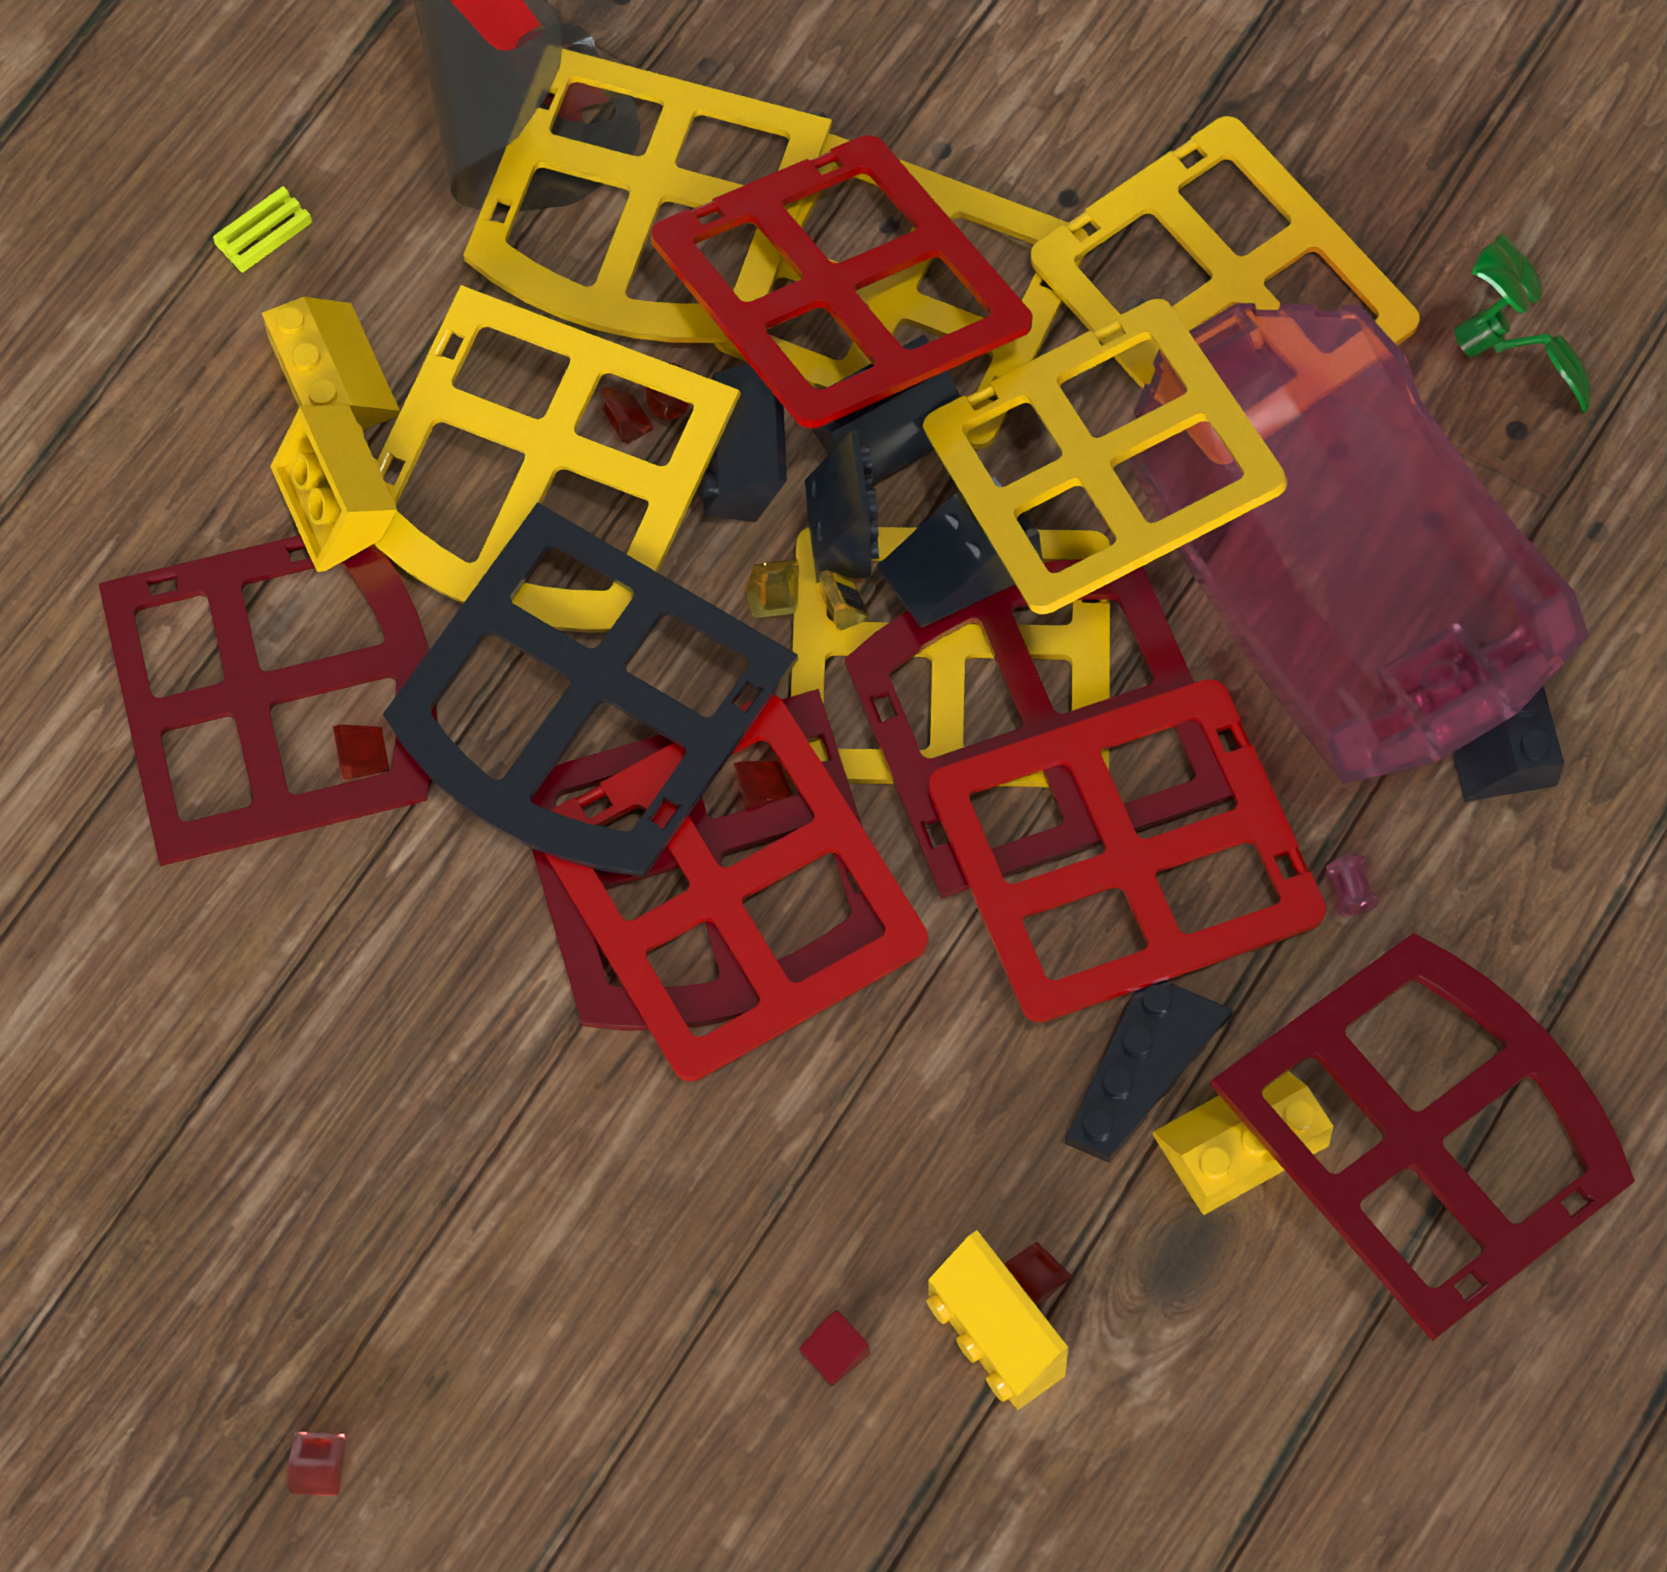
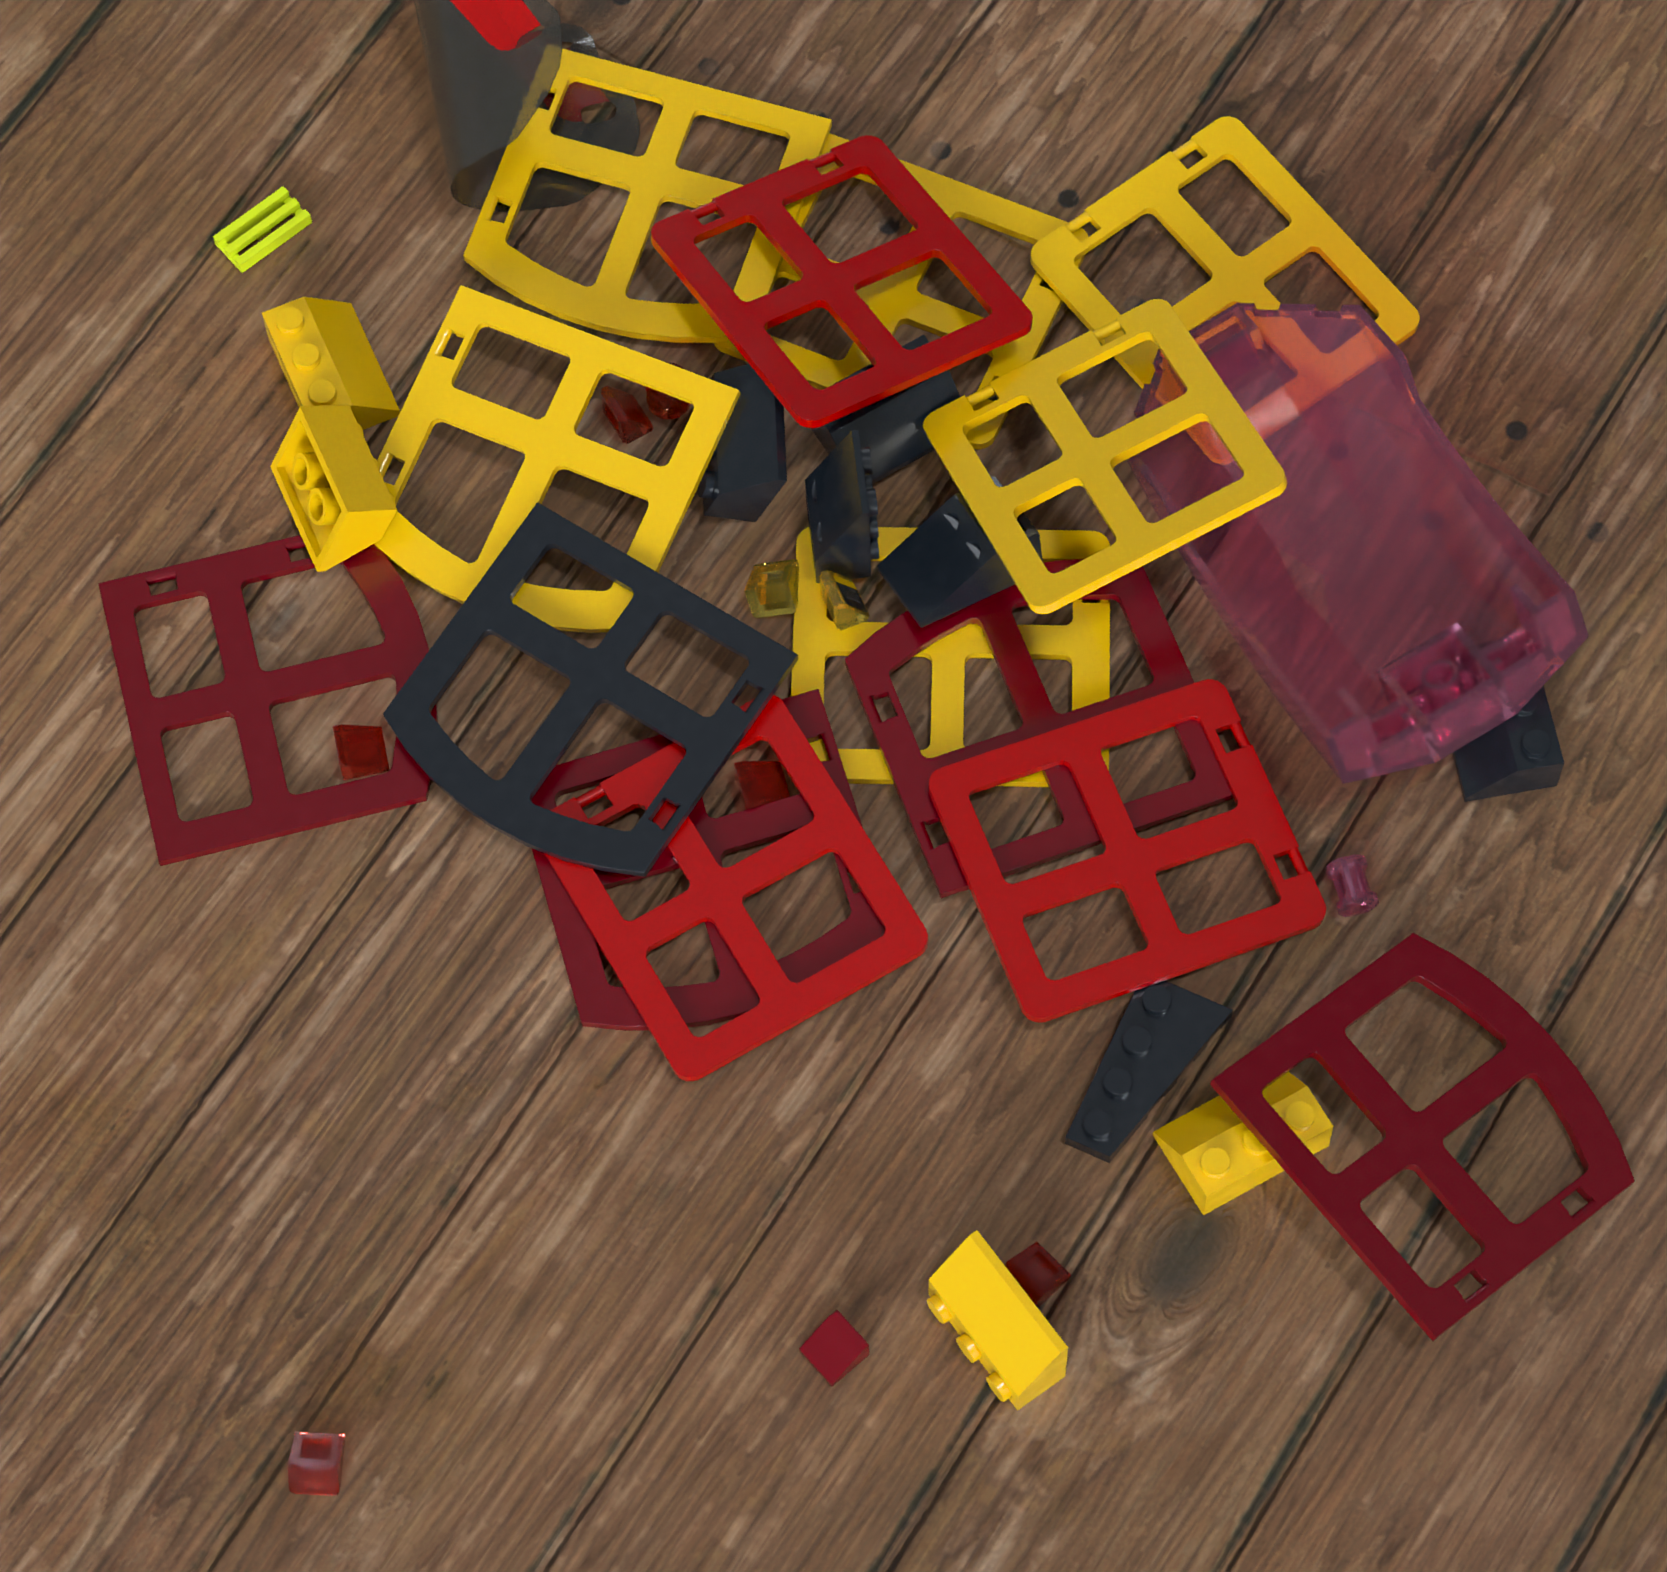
(1518, 284): green plant -> none

